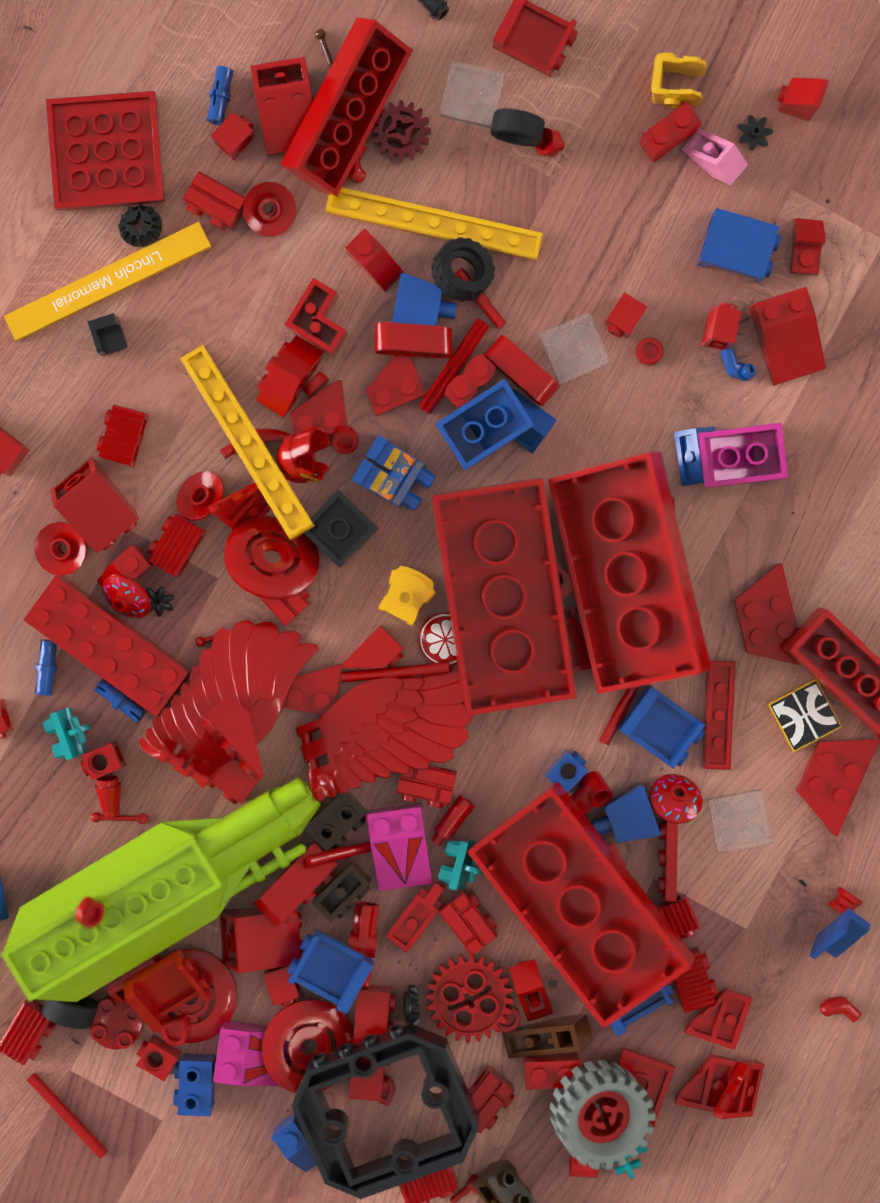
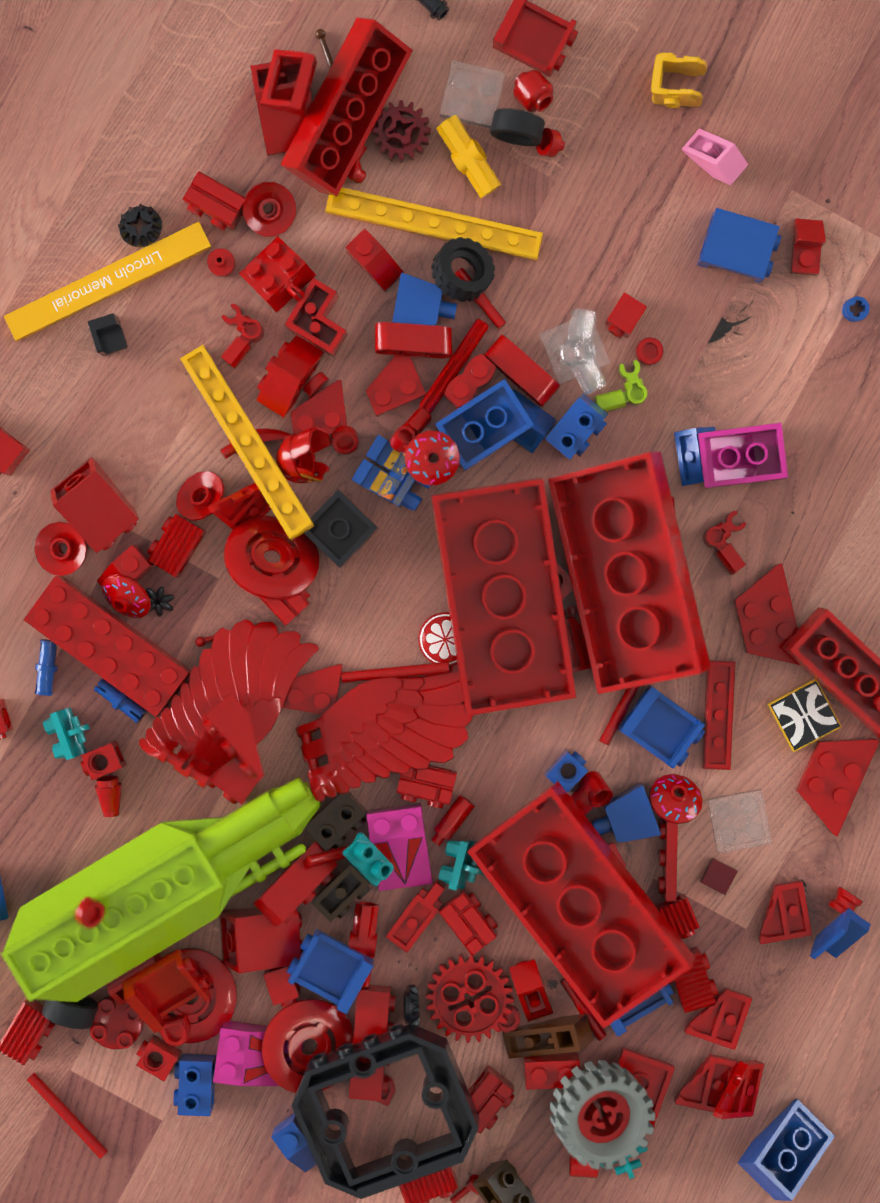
(105, 150): red plate -> none
(122, 435): red brick -> none
(142, 818): red hinge -> none
(220, 95): blue pin -> none
(223, 268): none -> red tile
(234, 135): red brick -> none
(250, 331): none -> red bar
(278, 274): none -> red plate
(302, 87): none -> red tile
(368, 860): none -> teal hips
(376, 651): red slope -> none
(407, 594): yellow piece -> none
(411, 428): none -> red bar
(417, 458): none -> red dish
(468, 156): none -> yellow piece
(533, 91): none -> red head
(576, 426): none -> blue brick
(580, 340): none -> clear piece
(595, 1026): none -> red piece
(634, 393): none -> lime bar
(670, 132): red brick -> none
(715, 538): none -> red bar
(718, 876): none -> dark red tile
(721, 327): red brick -> none
(735, 368): blue arm -> none
(751, 135): black plant -> none
(786, 914): none -> red wing
(786, 1151): none -> blue slope
(788, 335): red slope -> none
(802, 97): red slope -> none
(840, 1005): red arm -> none
(850, 302): none -> blue bush

